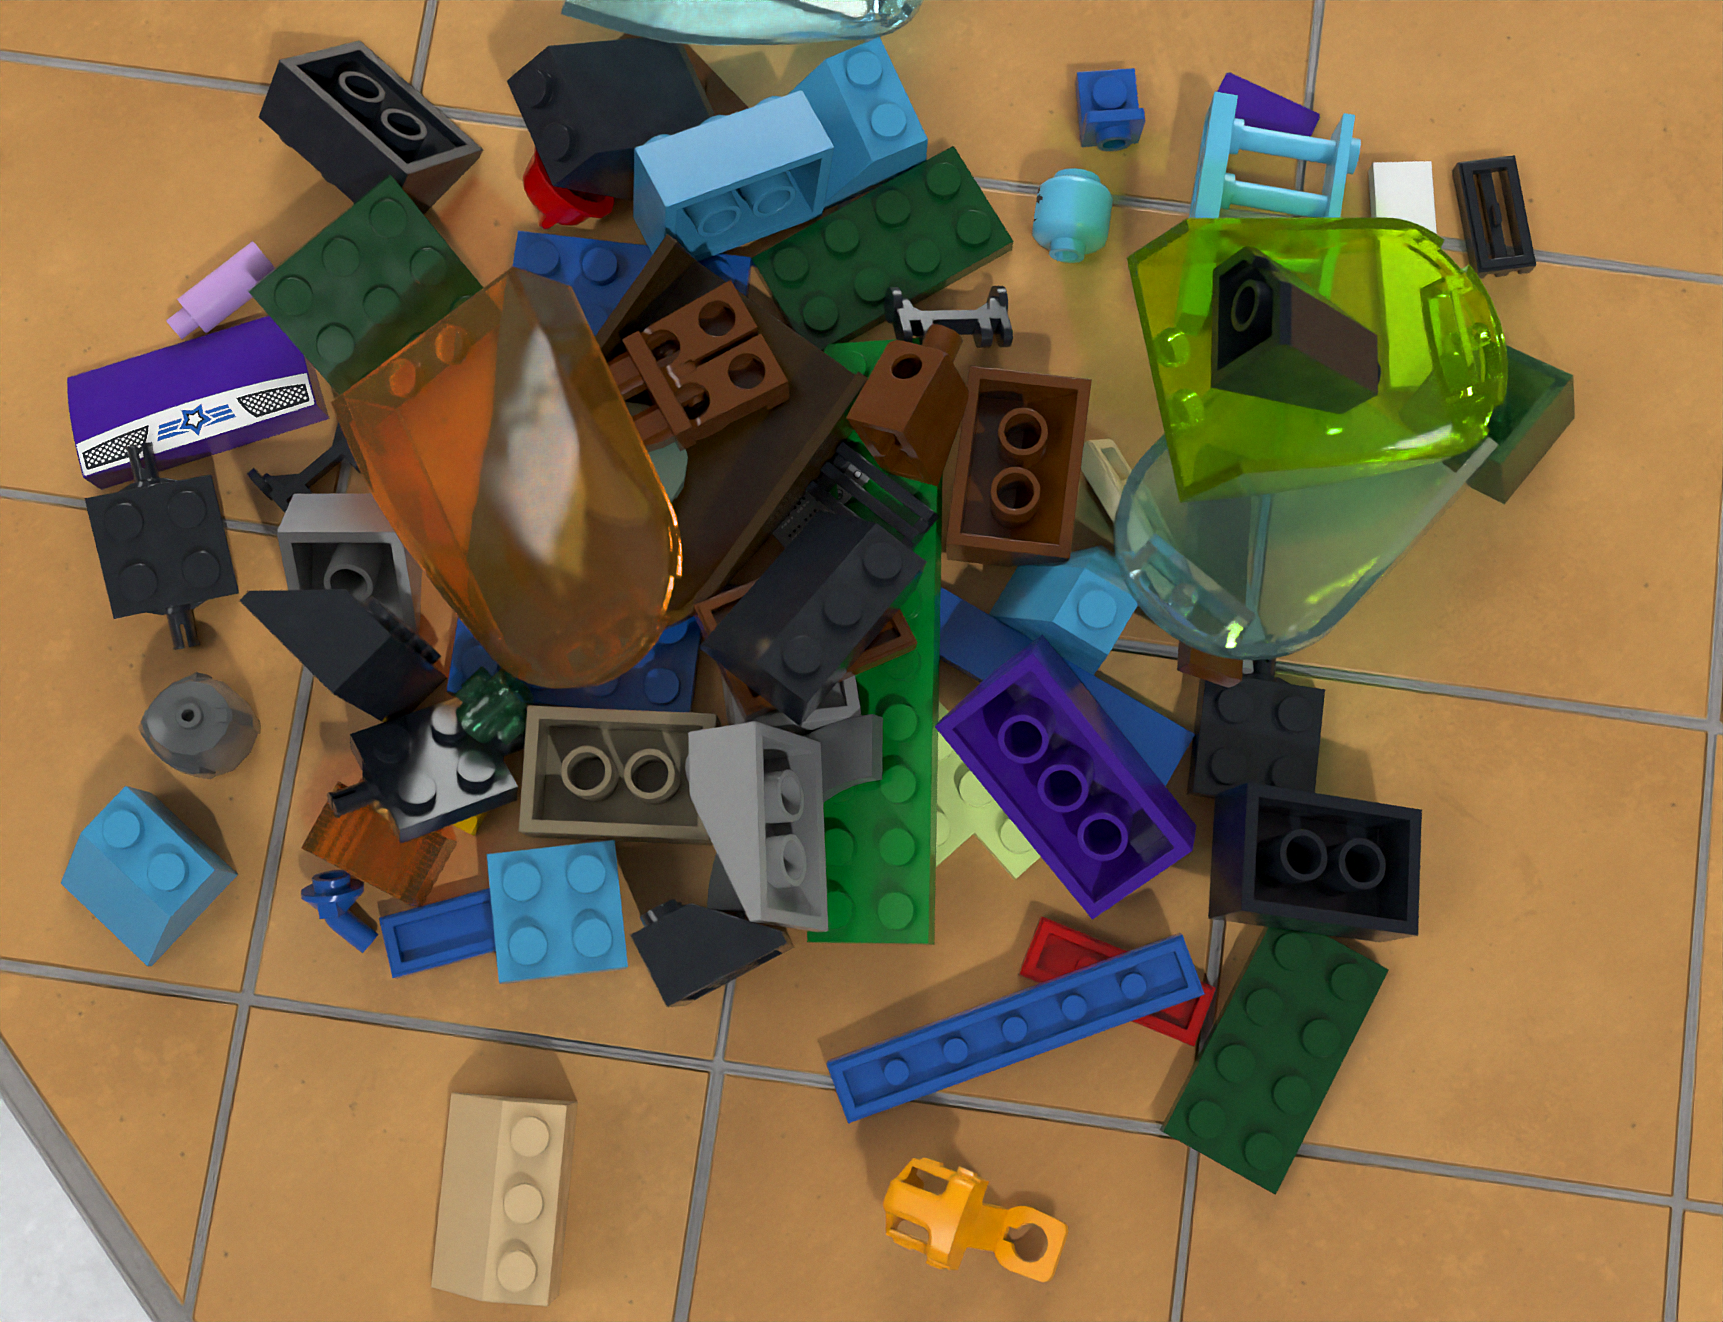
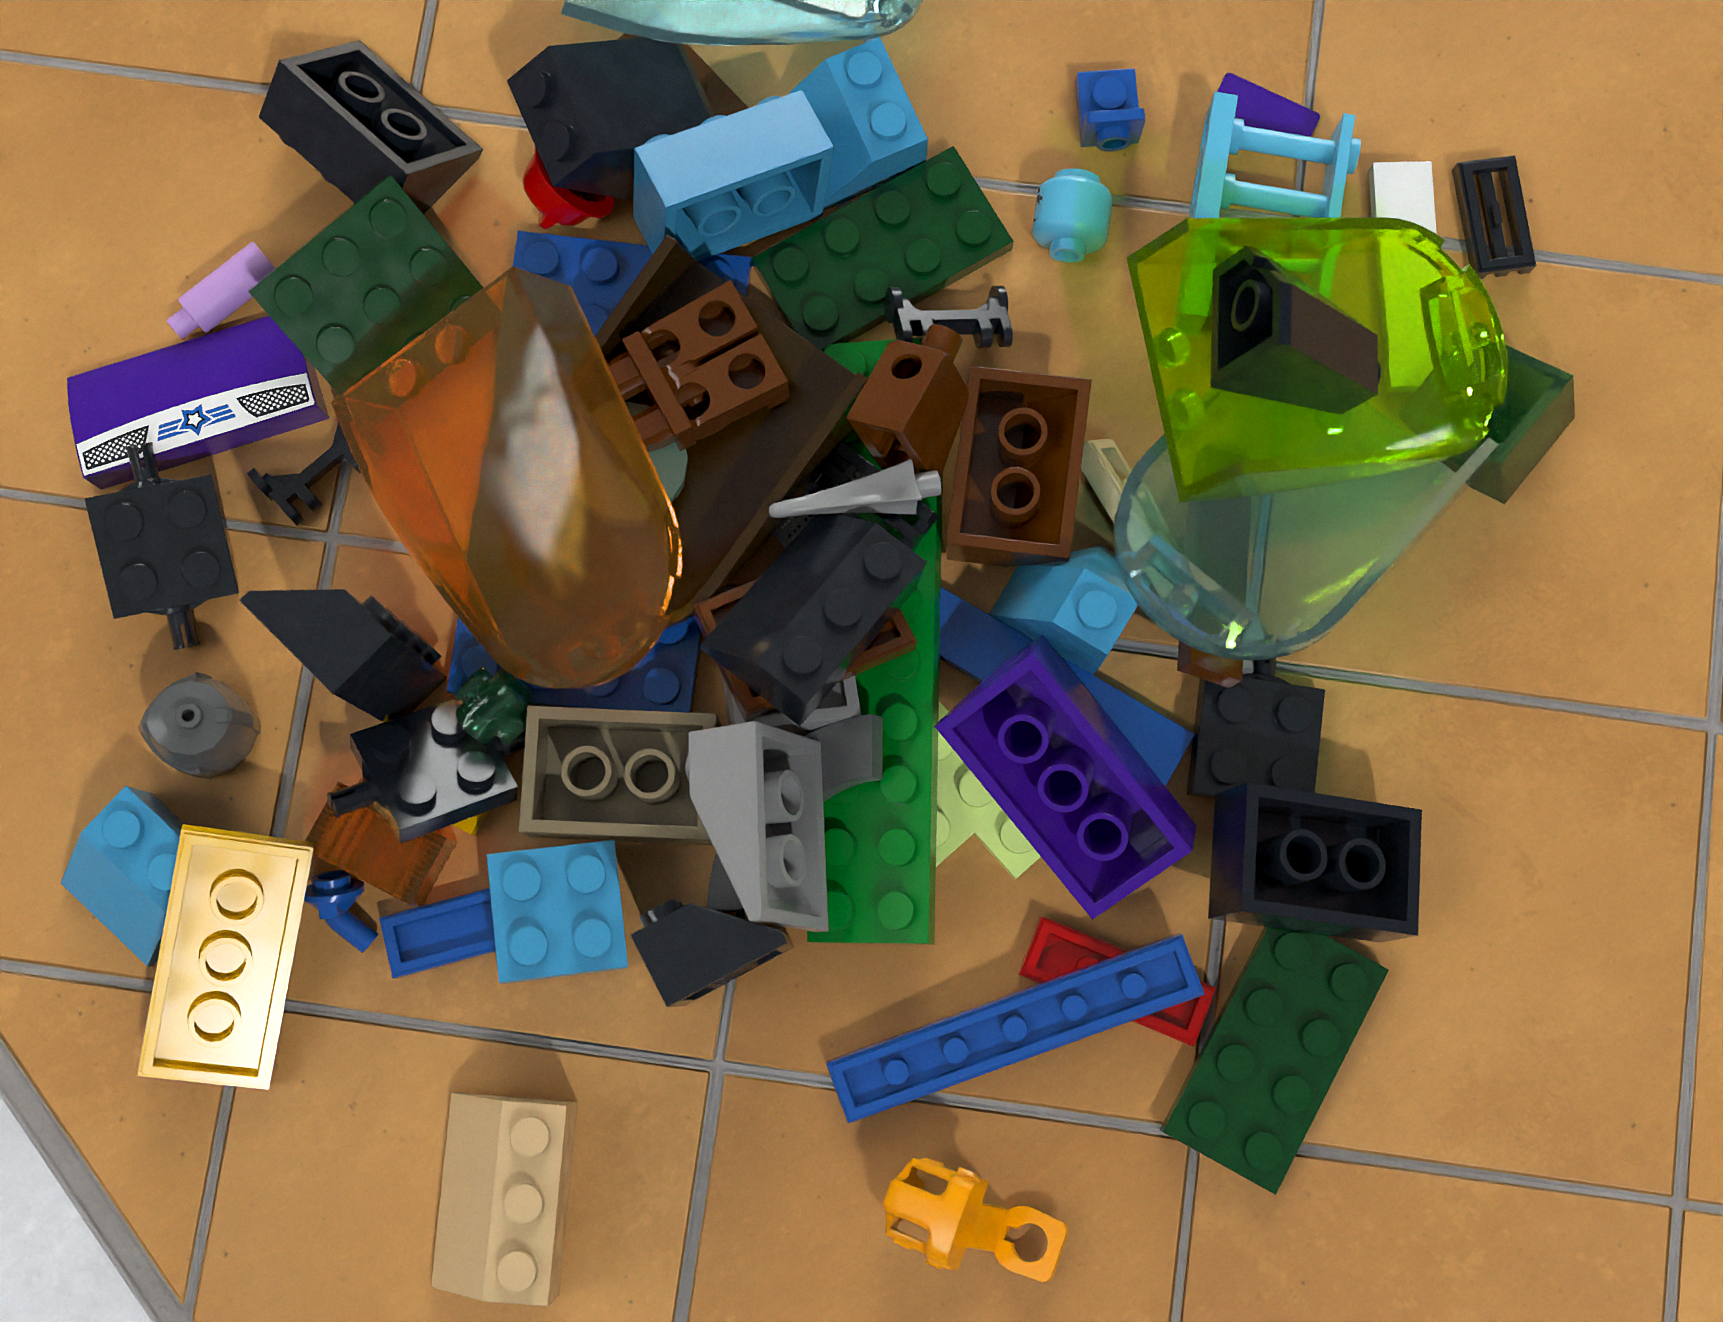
(225, 957): none -> yellow tile
(351, 547): light grey slope -> none
(886, 491): none -> light grey piece

